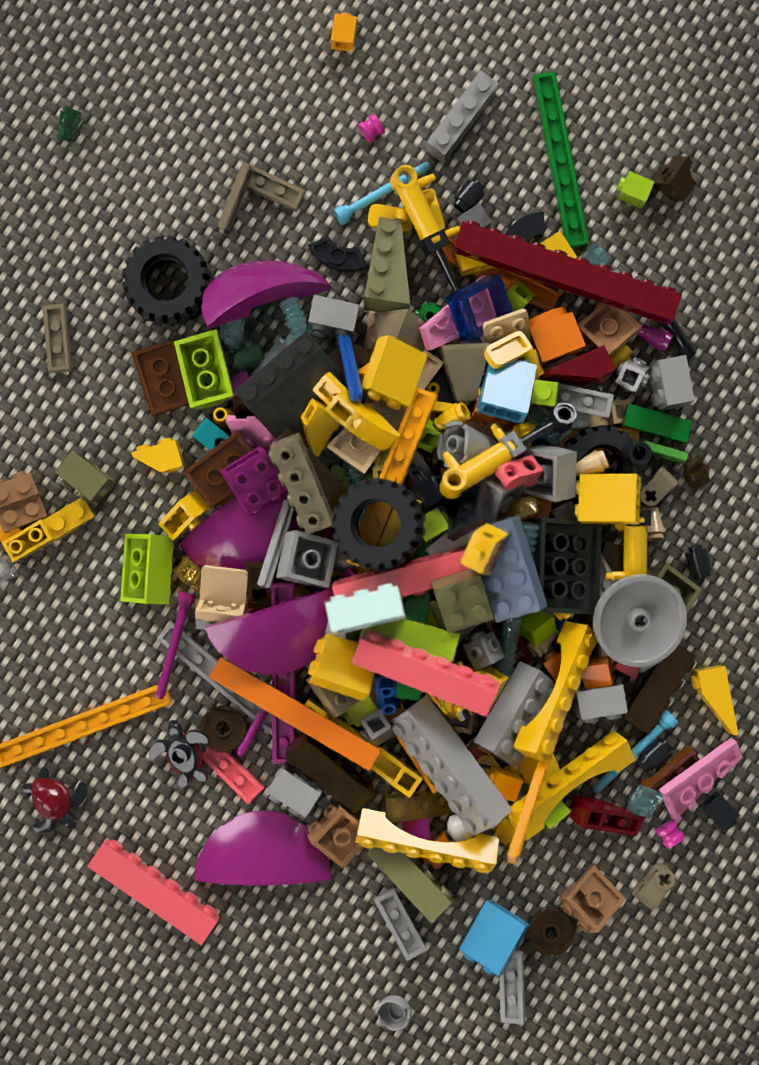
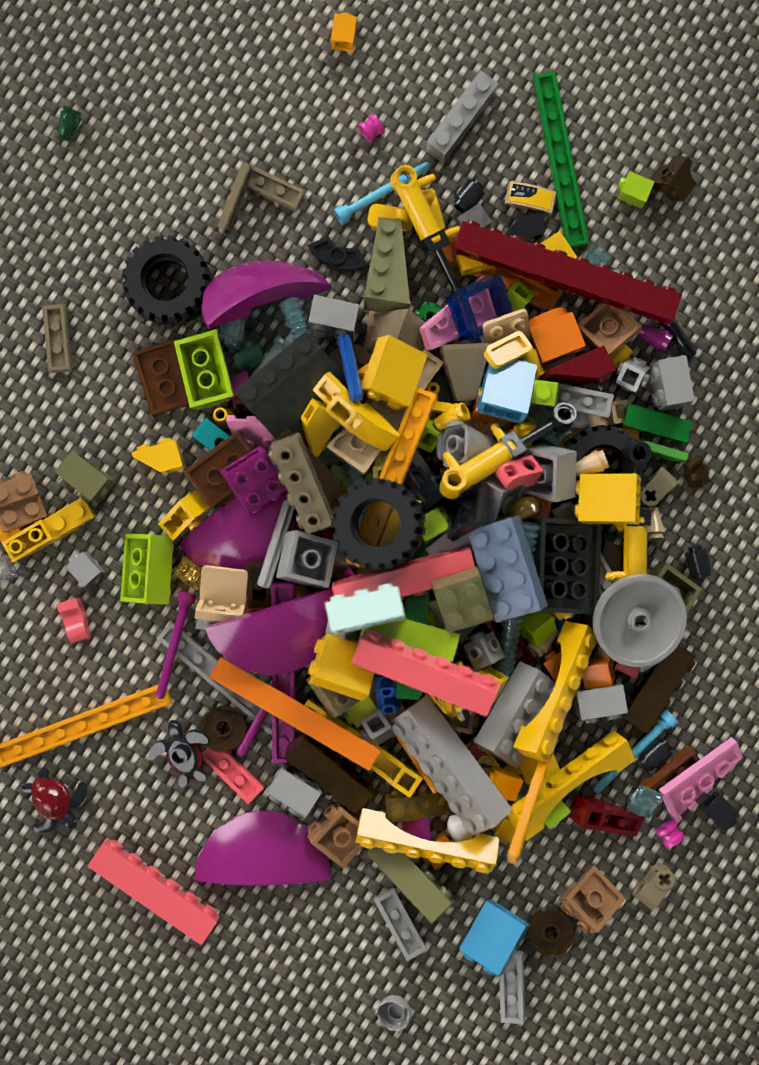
(74, 619): none -> coral leg
(84, 568): none -> light grey brick
(484, 551): yellow torso -> none
(530, 197): none -> slope
(715, 691): yellow slope -> none

